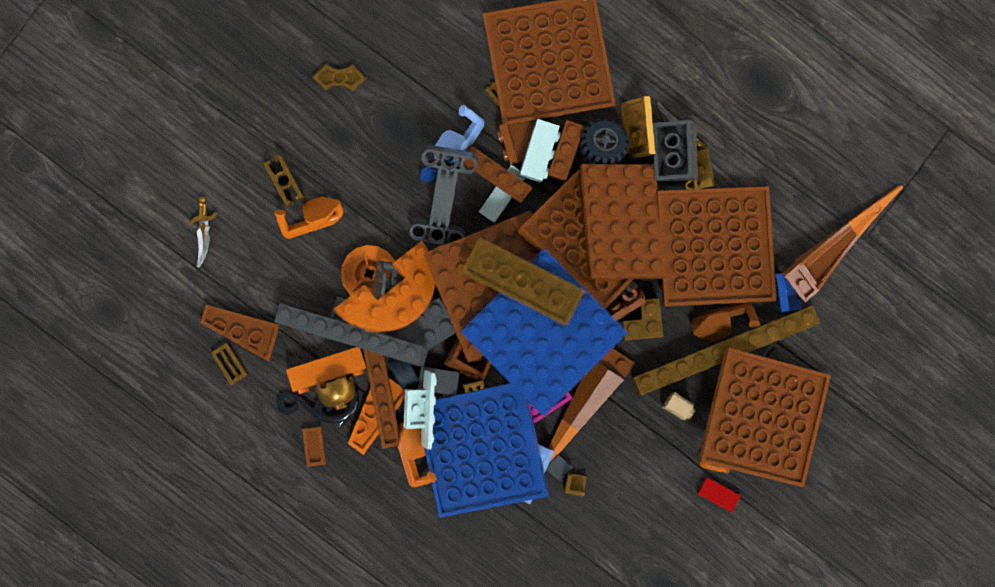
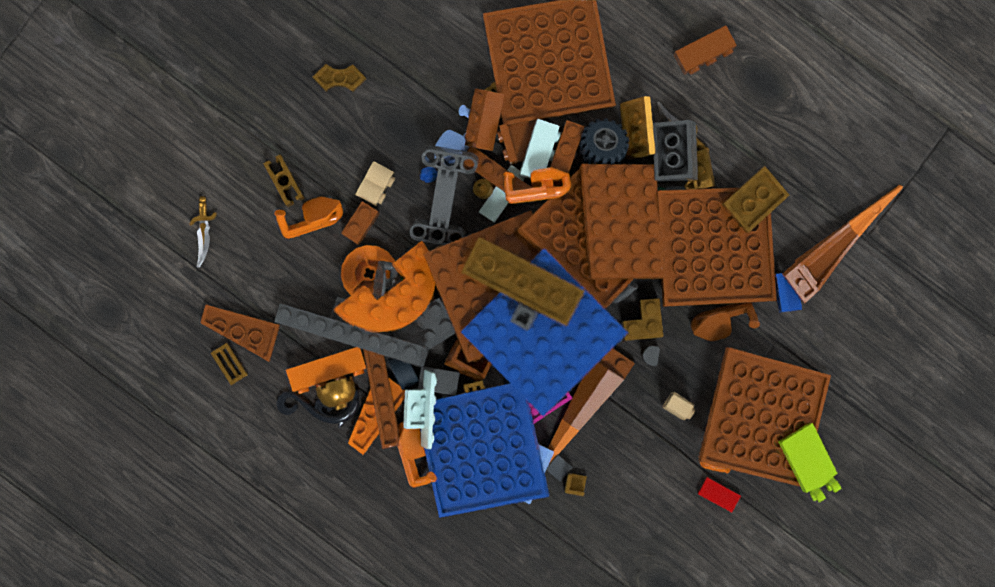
(314, 446): dark orange tile -> none
(360, 223): none -> dark orange brick
(375, 184): none -> tan brick
(483, 189): none -> pearl gold tile
(484, 119): none -> dark orange brick
(524, 317): none -> dark grey brick
(544, 186): none -> orange piece
(627, 304): dark orange plate -> none
(650, 355): none -> dark grey brick
(705, 50): none -> dark orange brick
(714, 354): pearl gold brick -> none
(755, 199): none -> pearl gold plate
(810, 461): none -> lime tile

